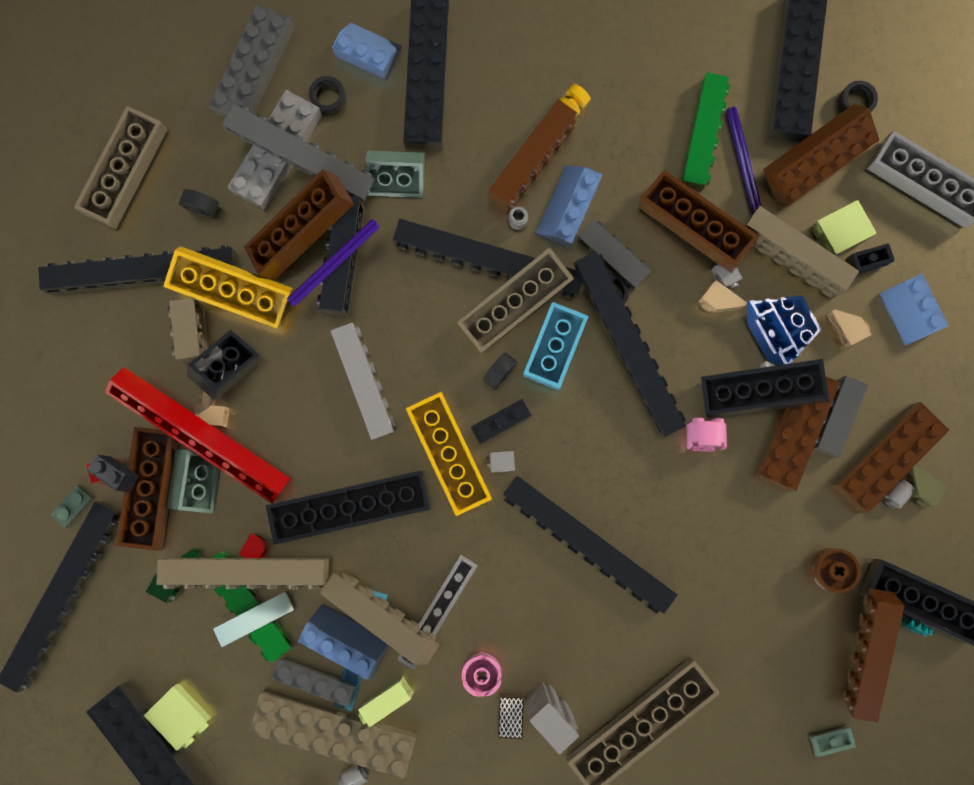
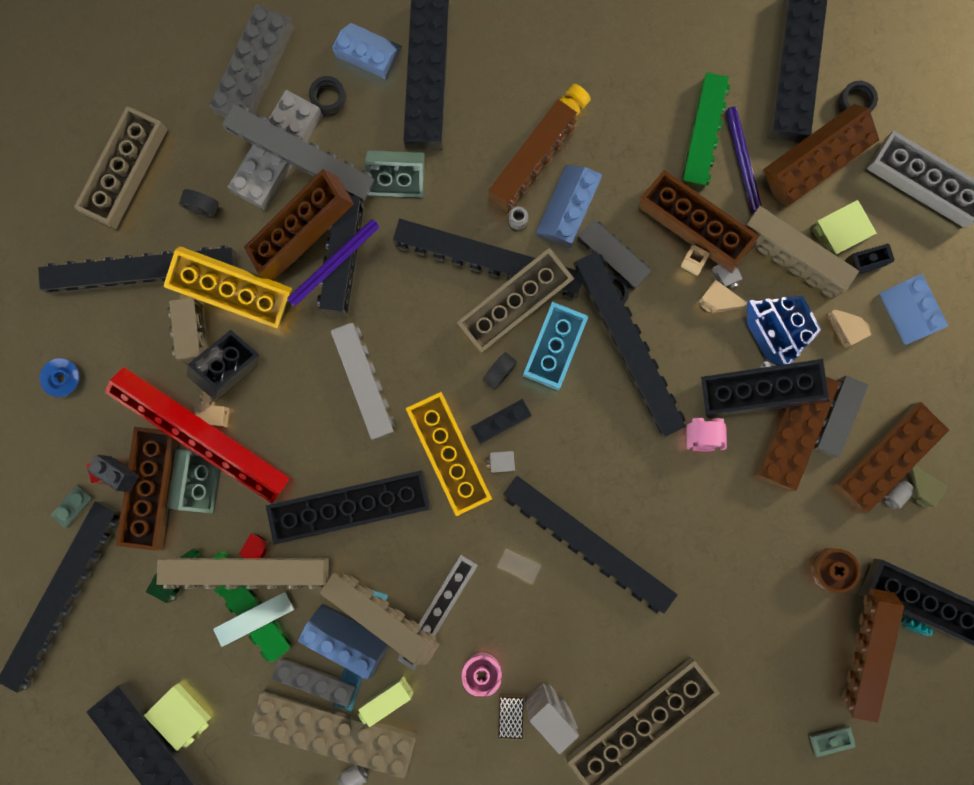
(51, 375): none -> blue dish
(519, 565): none -> clear tile
(695, 260): none -> tan brick

